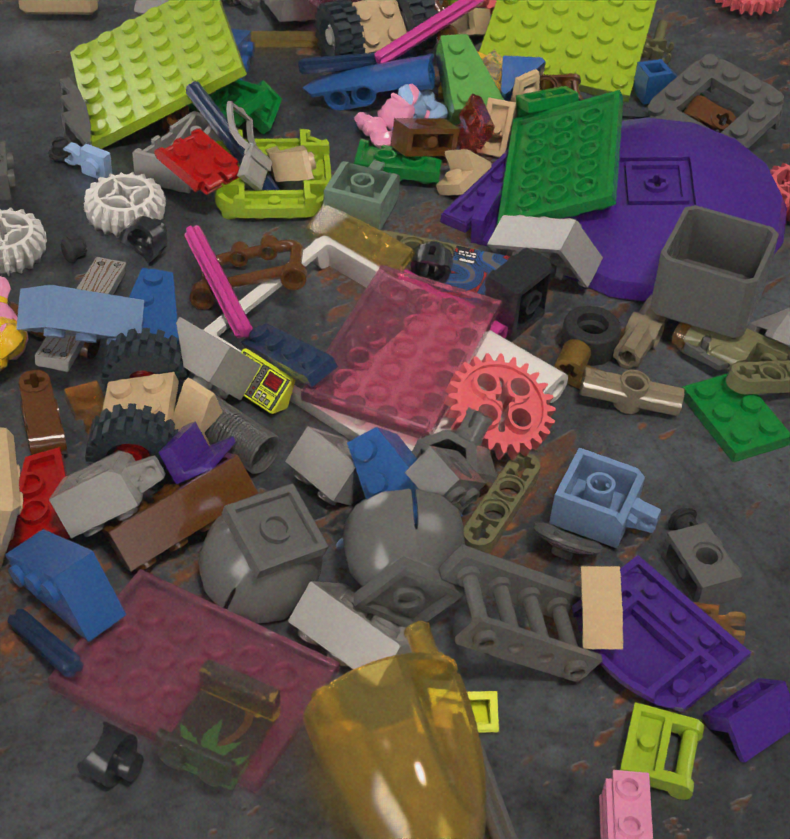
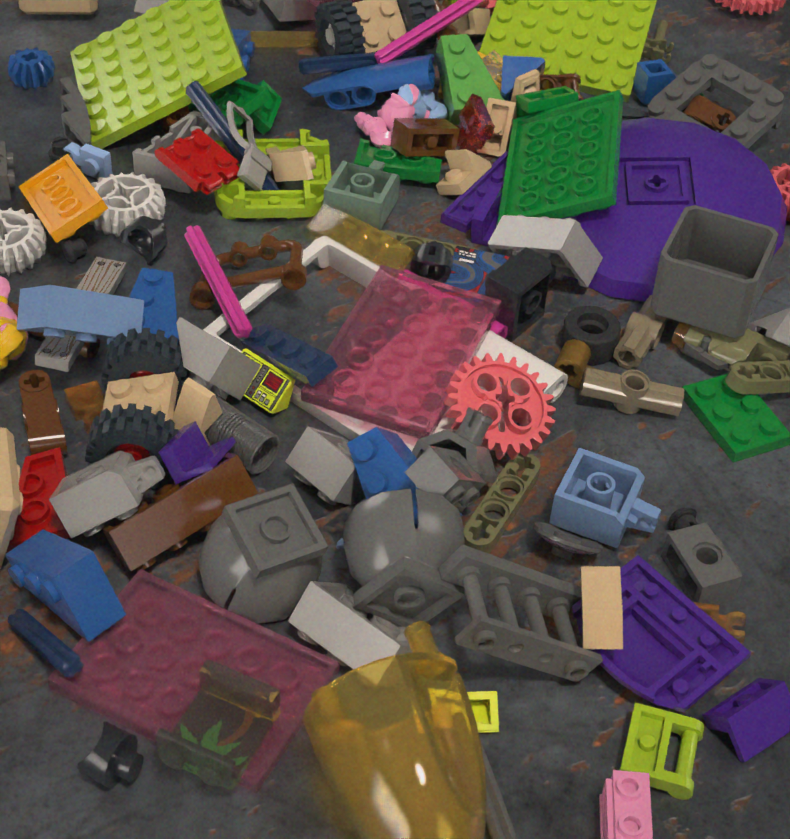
(31, 68): none -> blue gear
(63, 198): none -> light orange plate

